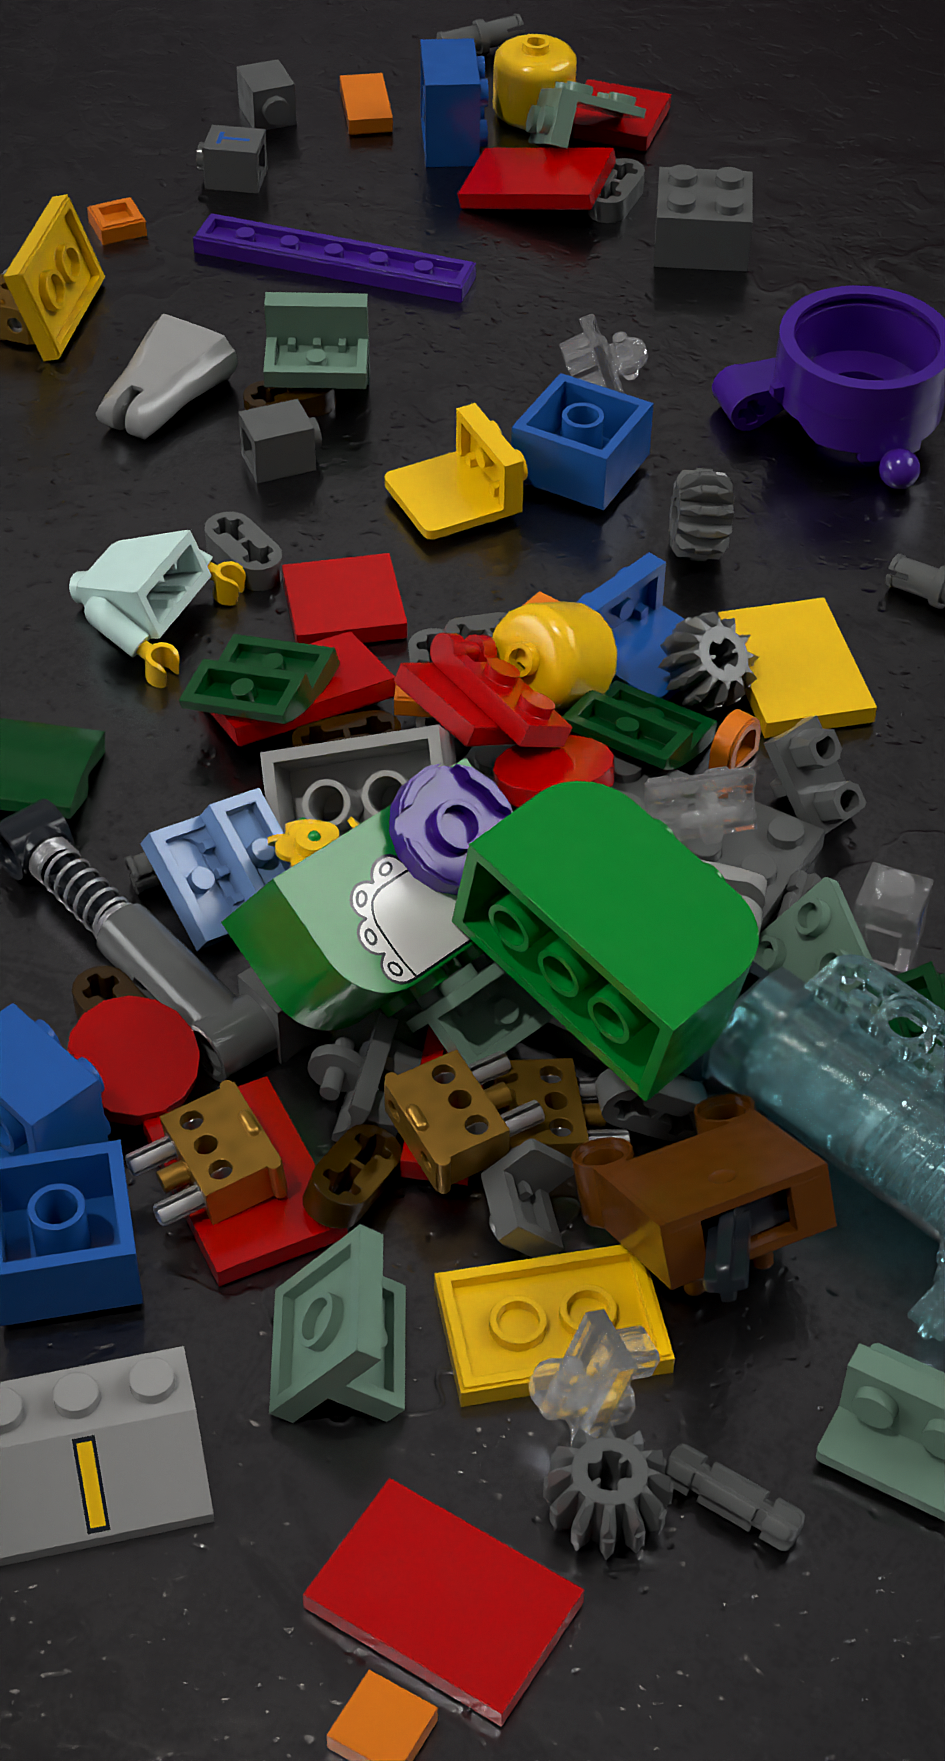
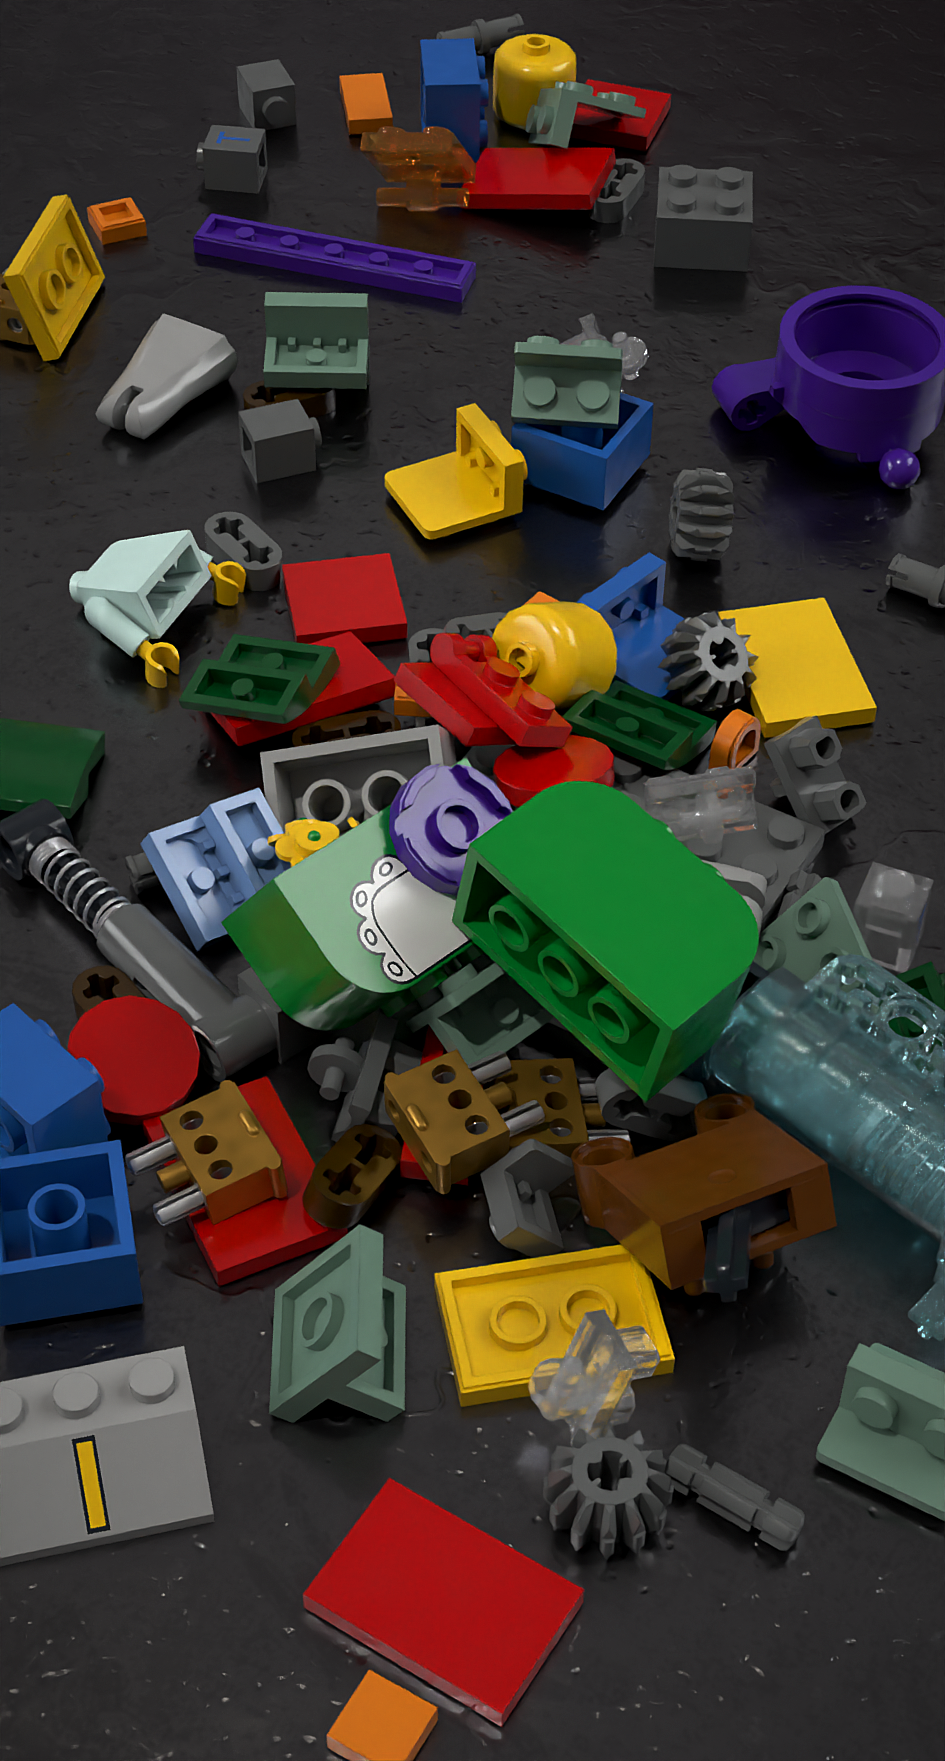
(423, 163): none -> clear orange plate
(567, 383): none -> sand green bracket

